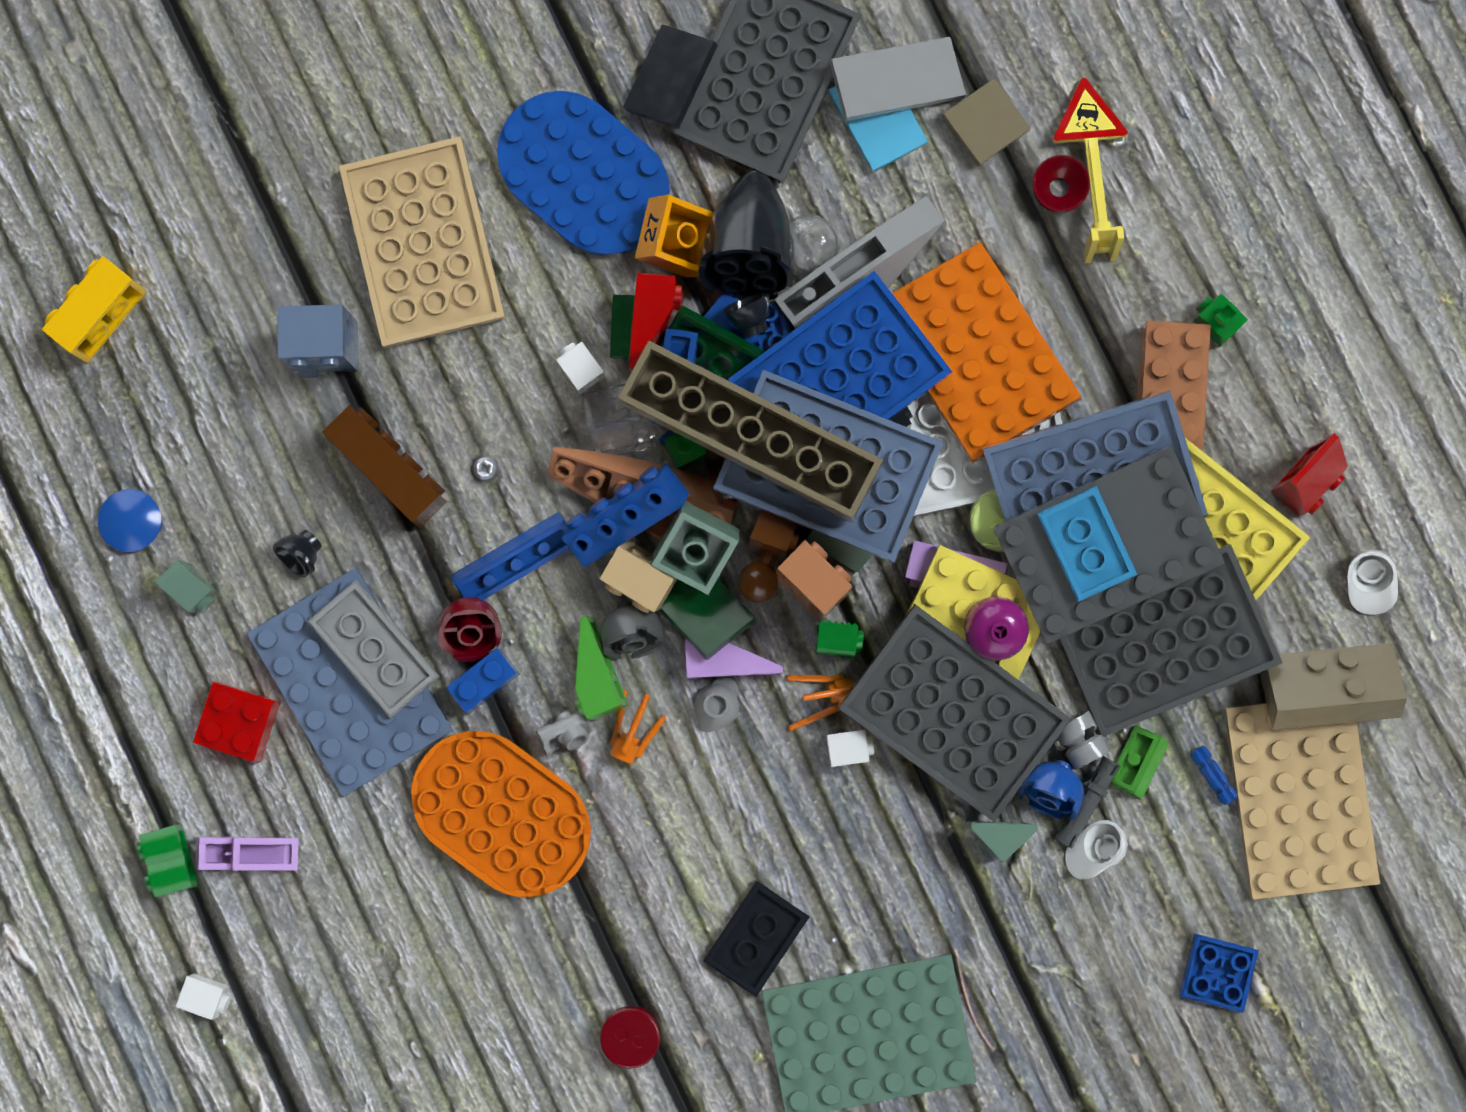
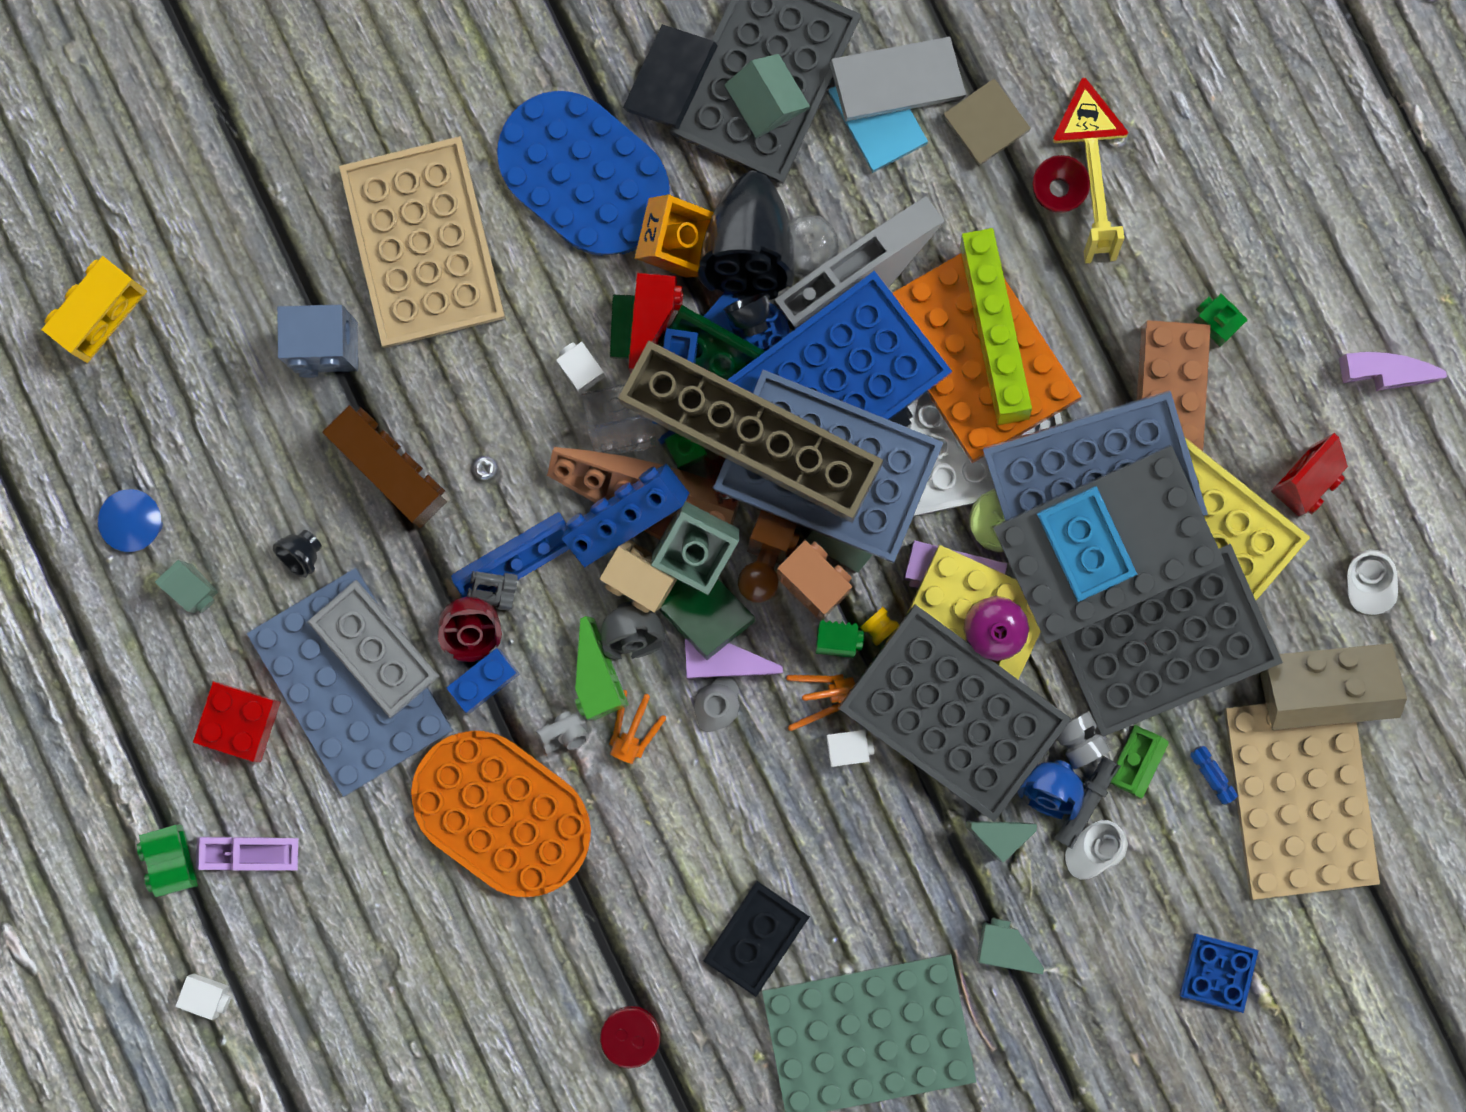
(504, 592): none -> dark grey piece
(766, 94): none -> sand green slope
(879, 626): none -> yellow wheel
(995, 326): none -> lime brick
(1006, 948): none -> sand green slope
(1388, 370): none -> lavender slope

